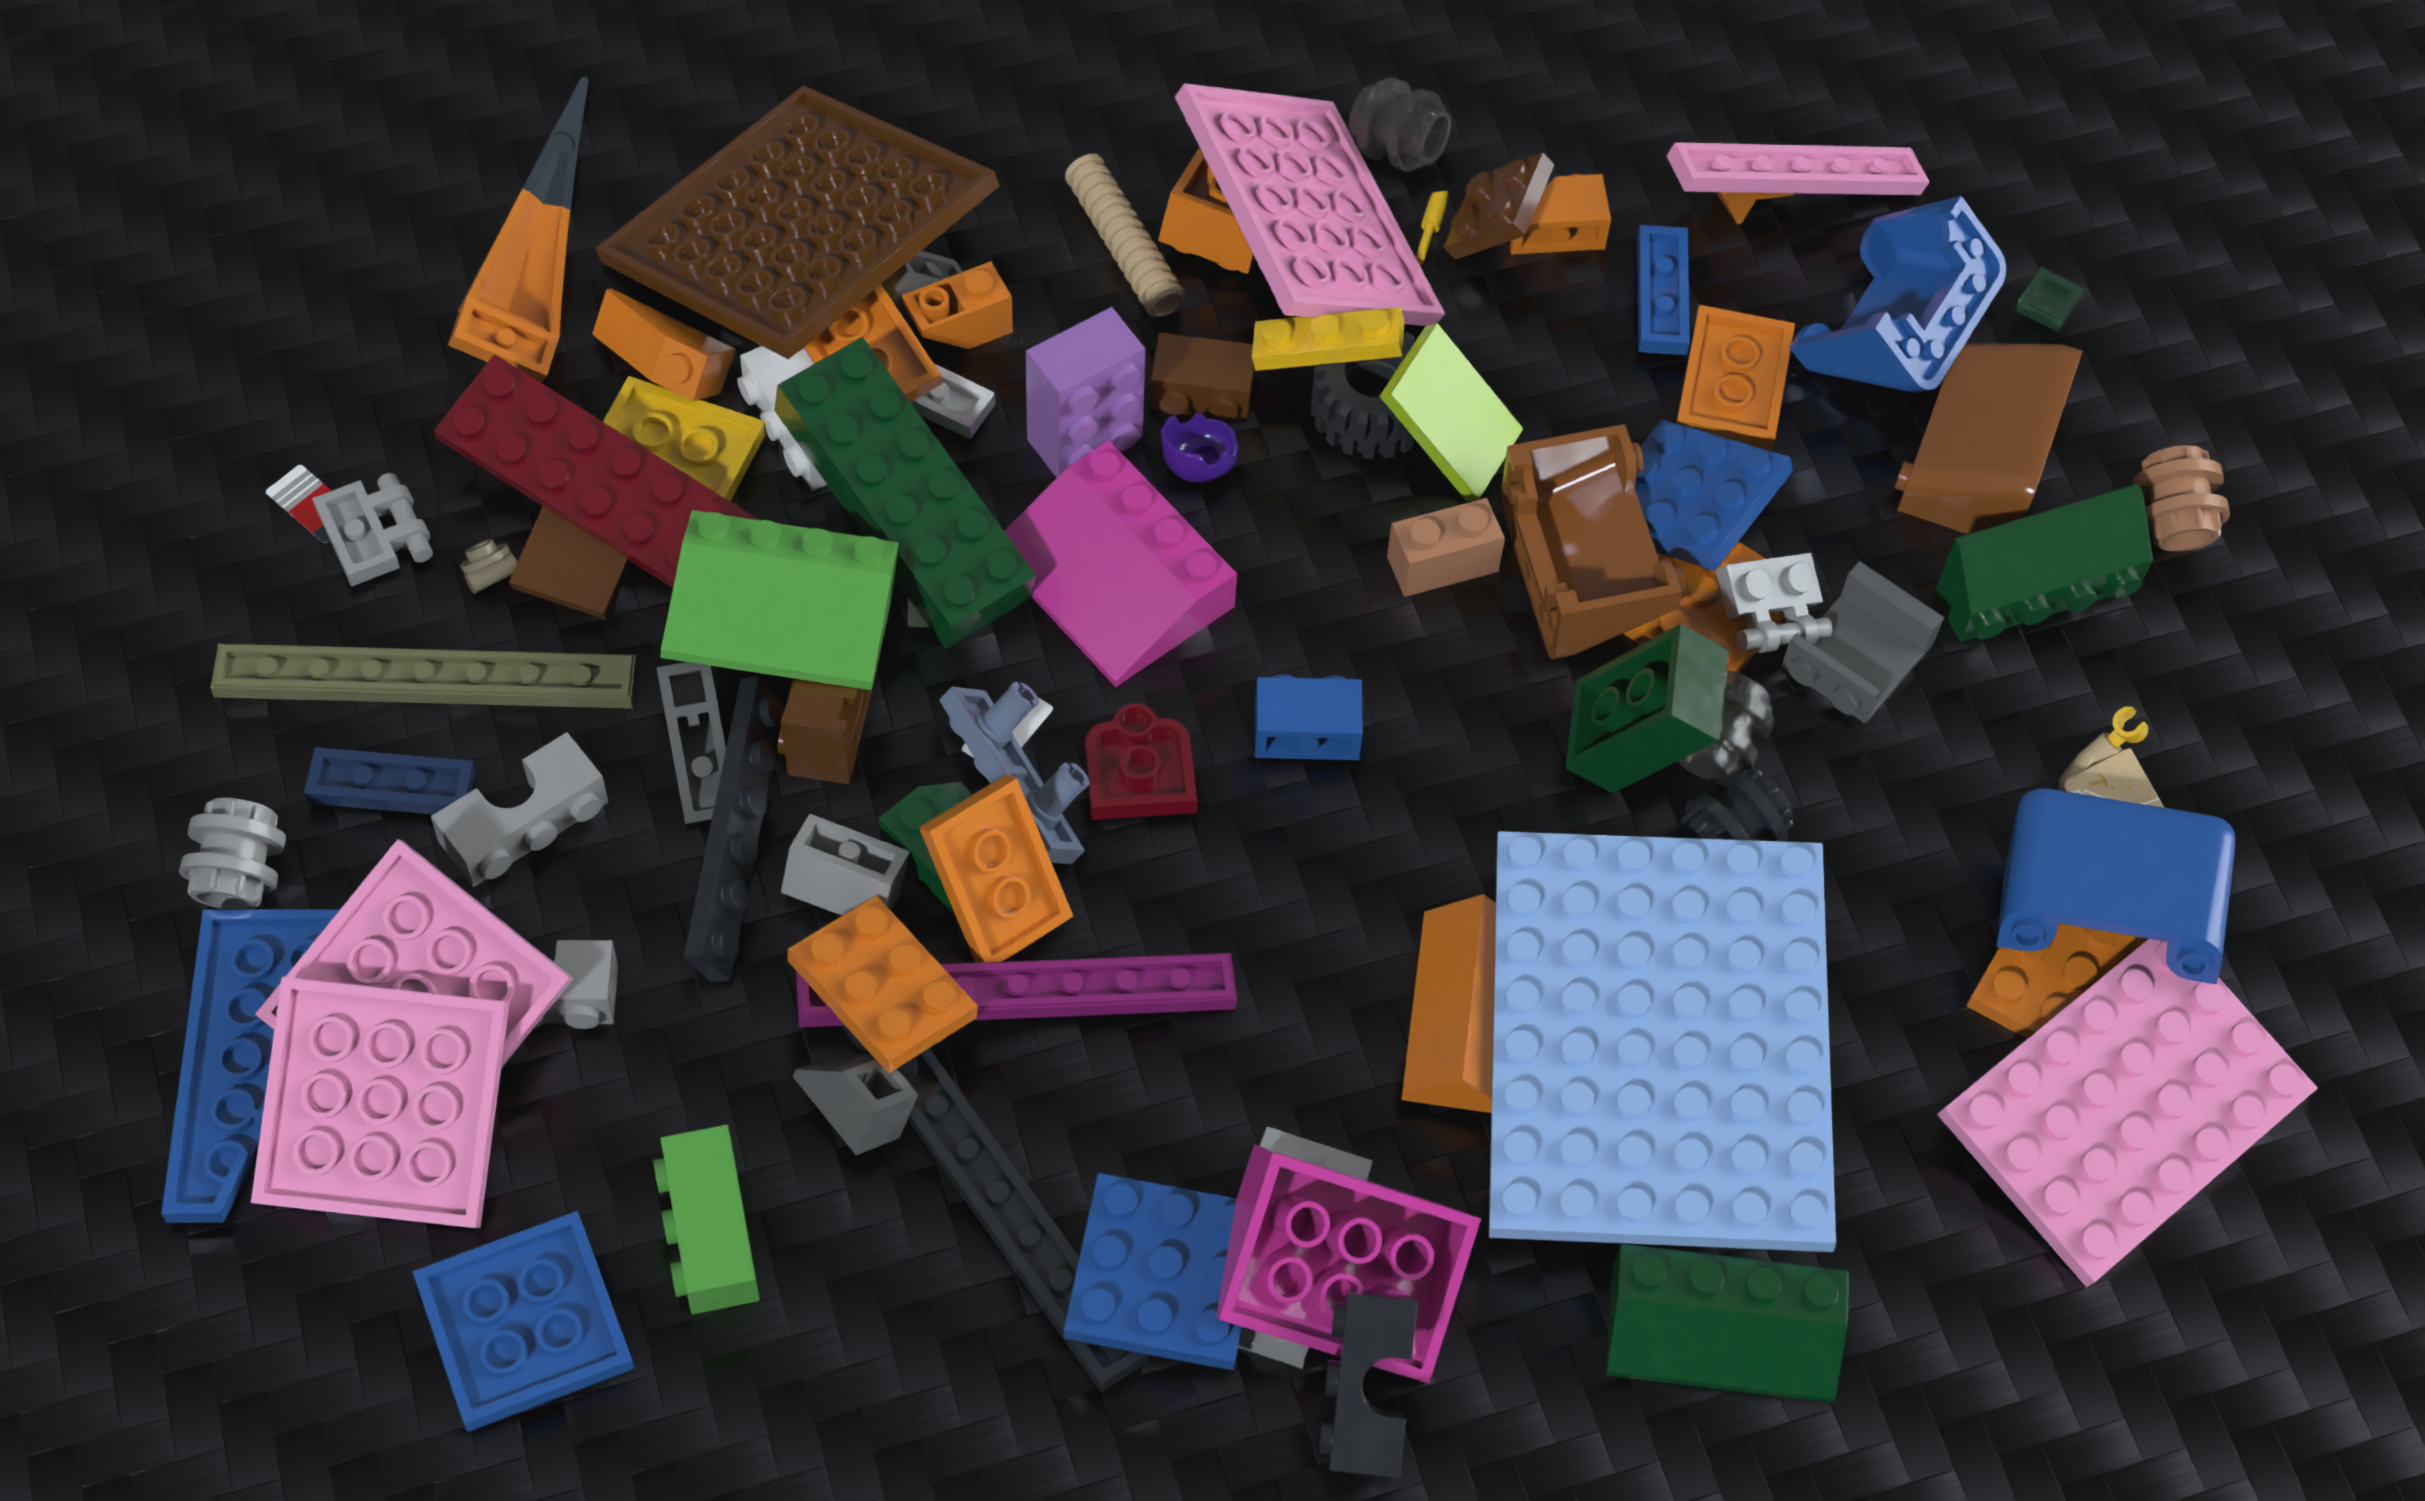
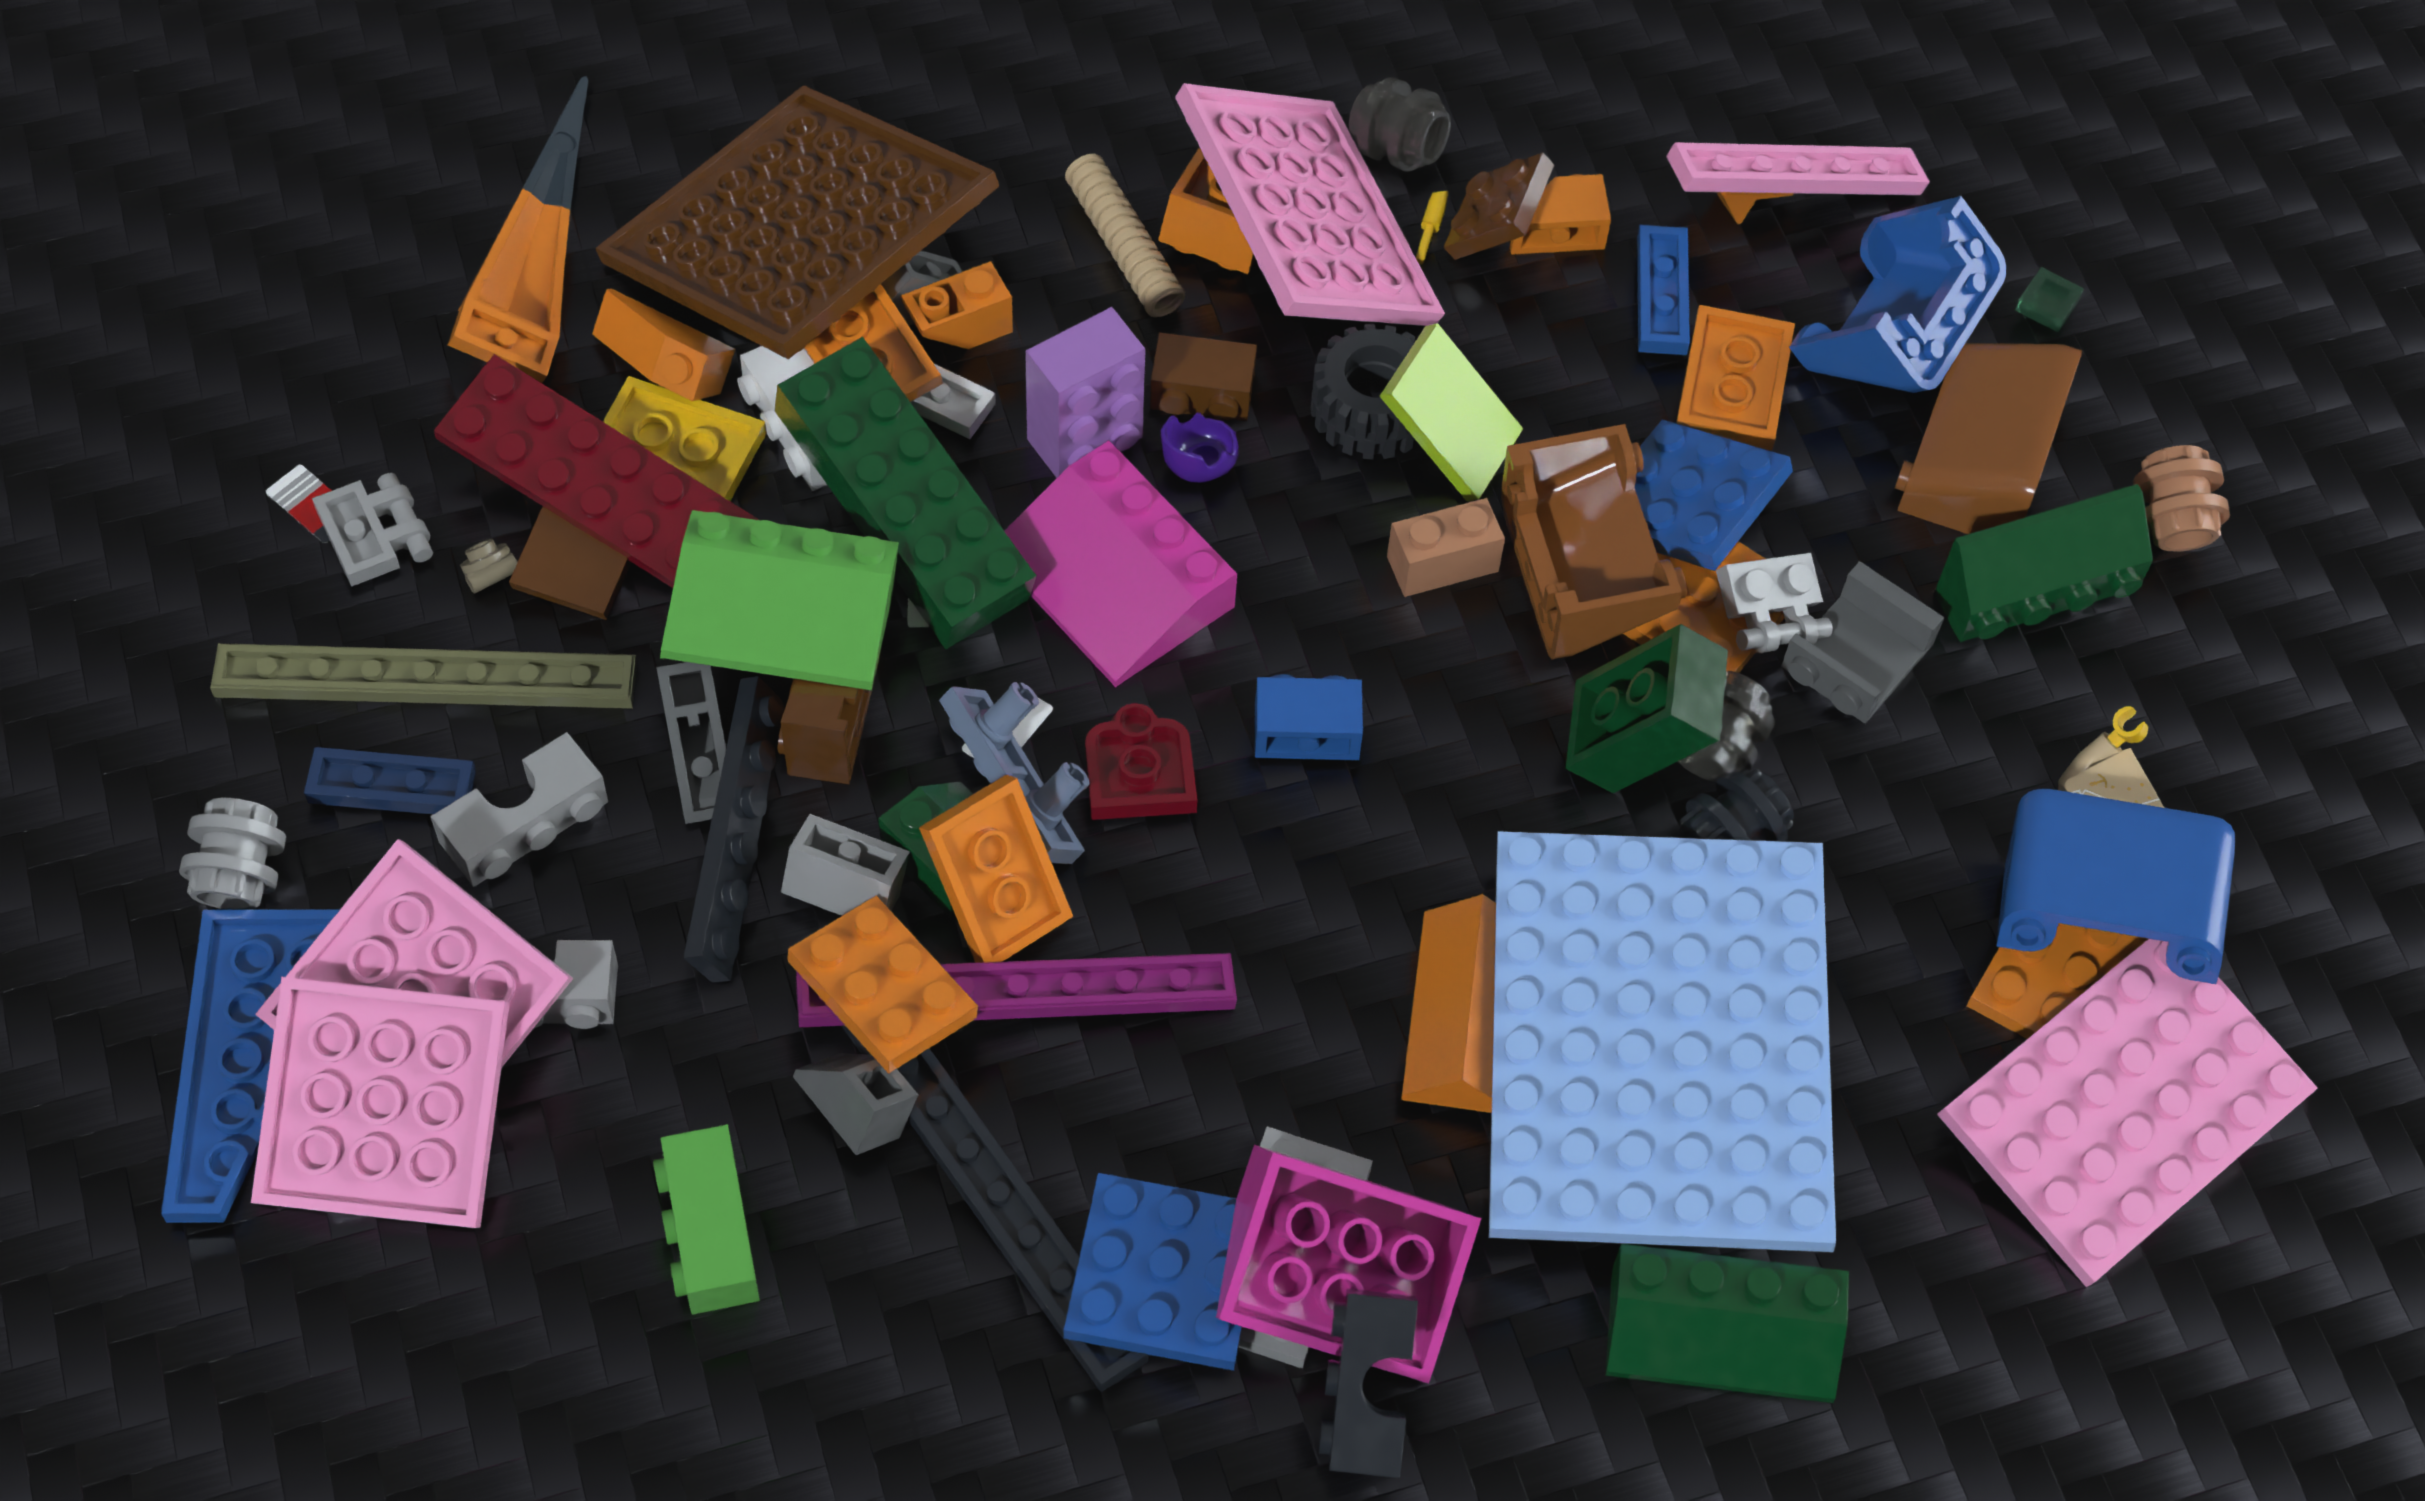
(522, 1321): blue plate -> none
(1328, 339): yellow plate -> none

